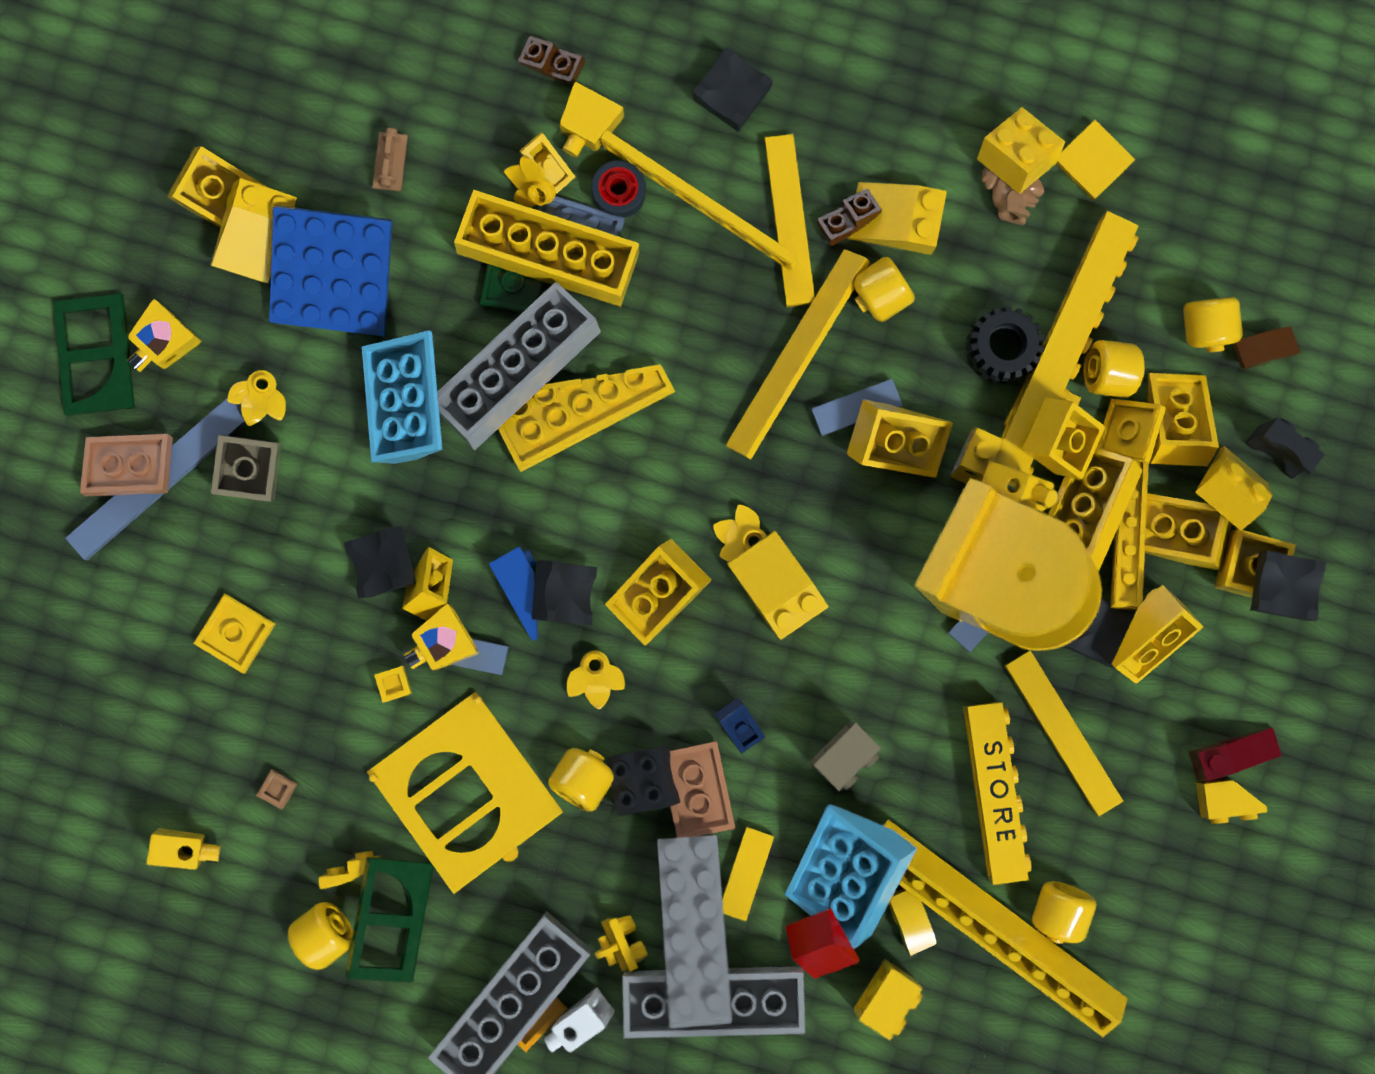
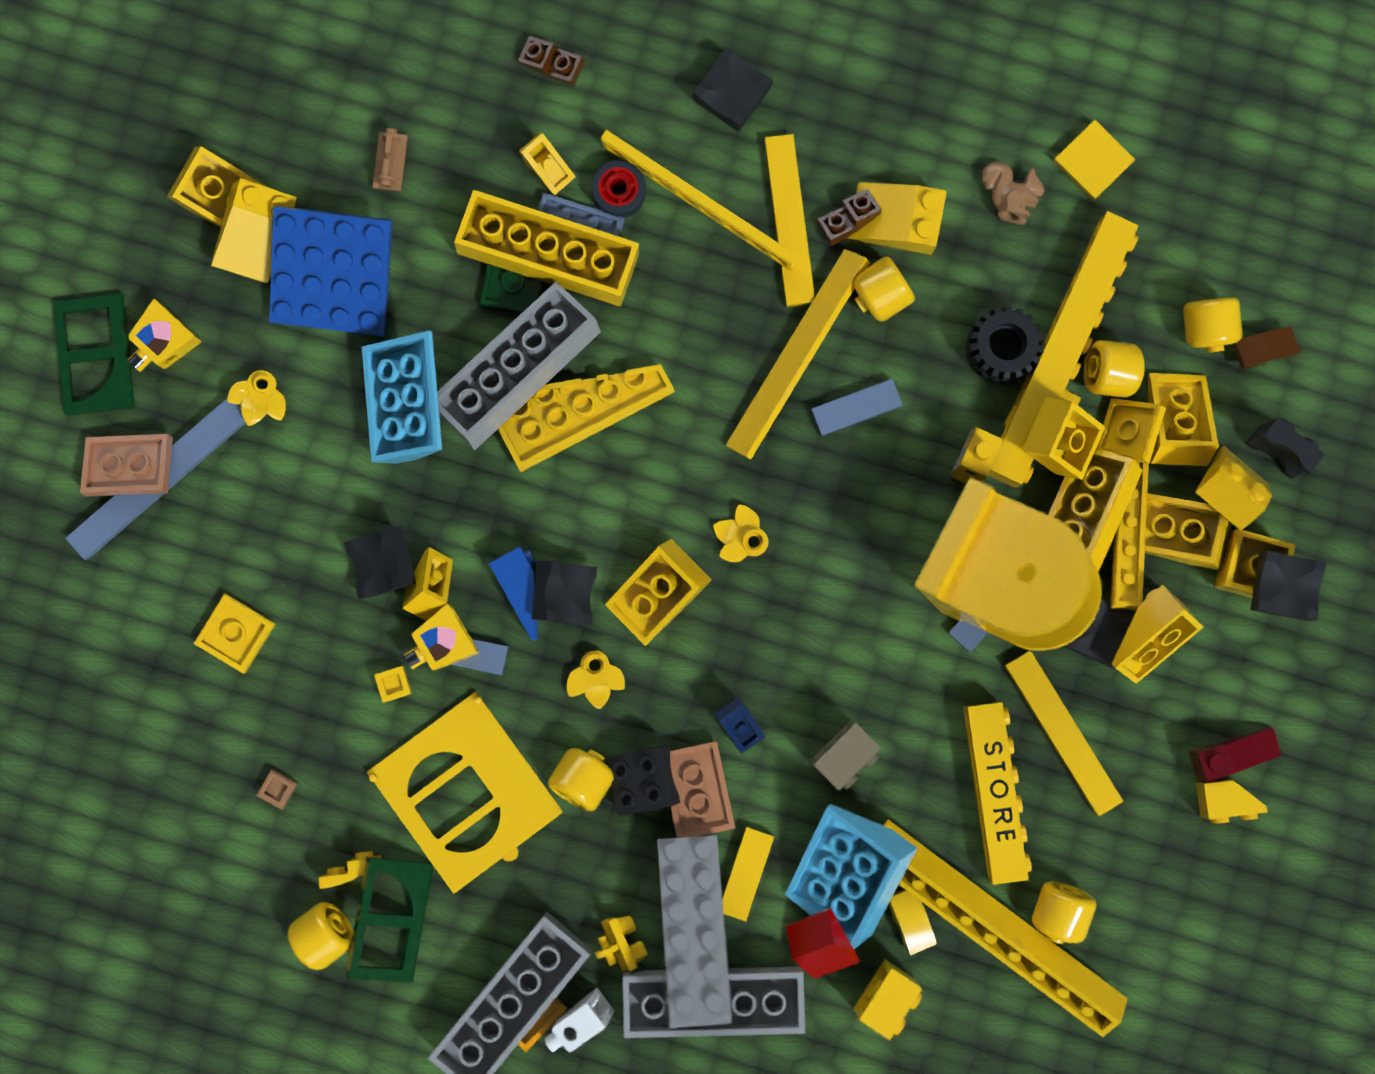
(167, 849): yellow torso -> none
(246, 468): dark tan brick -> none
(531, 183): yellow plate -> none
(587, 118): yellow torso -> none
(777, 585): yellow slope -> none
(898, 439): yellow slope -> none
(1020, 150): yellow brick -> none
(1028, 490): yellow torso -> none

